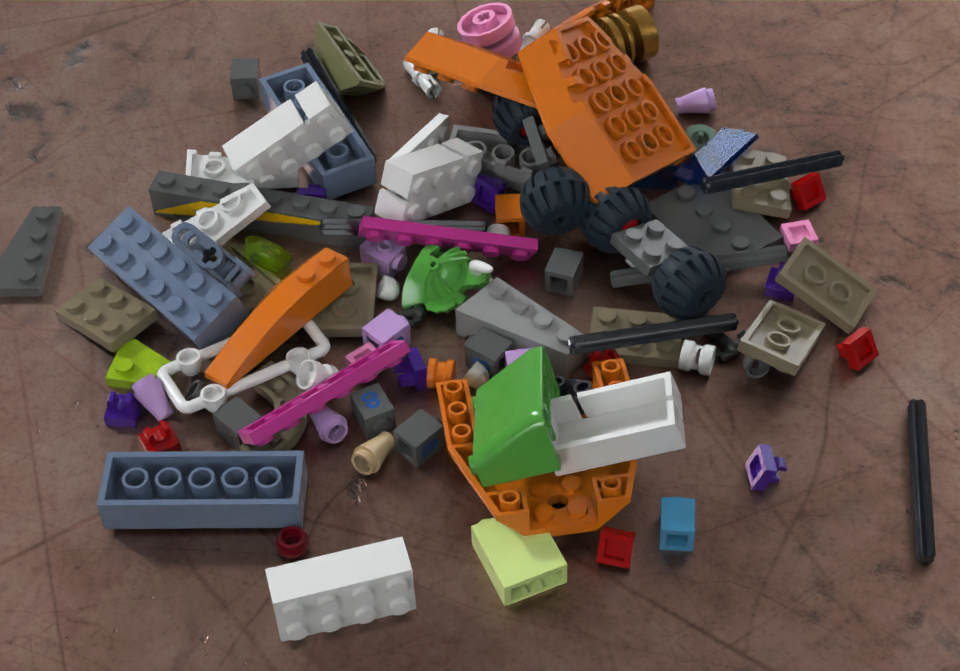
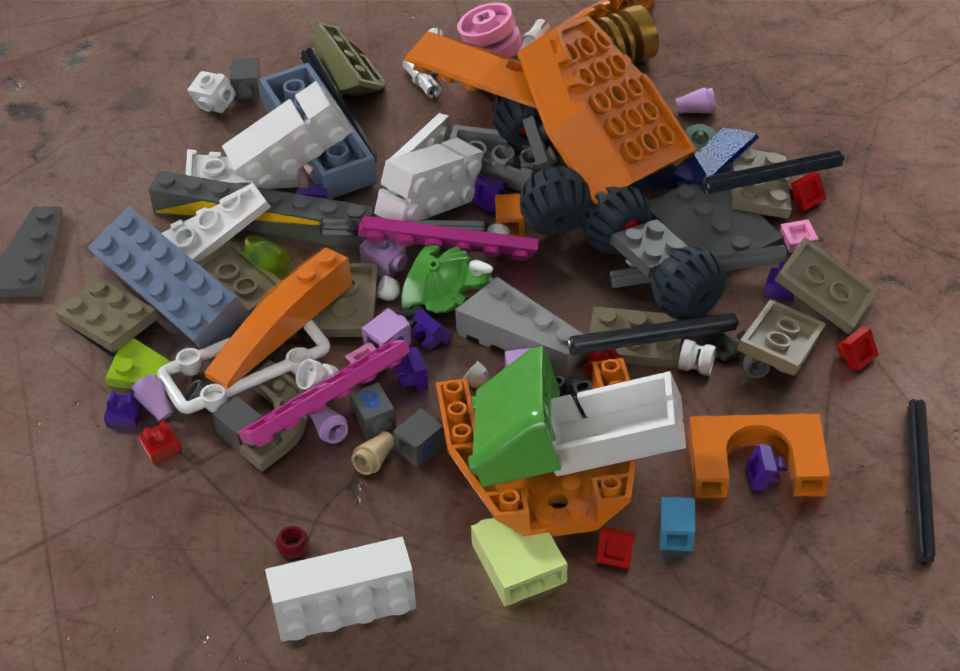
(203, 489): sand blue brick -> none
(211, 91): none -> white brick
(227, 269): sand blue piece -> none
(431, 328): none -> dark purple tile
(440, 371): orange wheel -> none
(488, 350): dark grey brick -> none
(564, 271): dark grey brick -> none
(792, 436): none -> orange arch

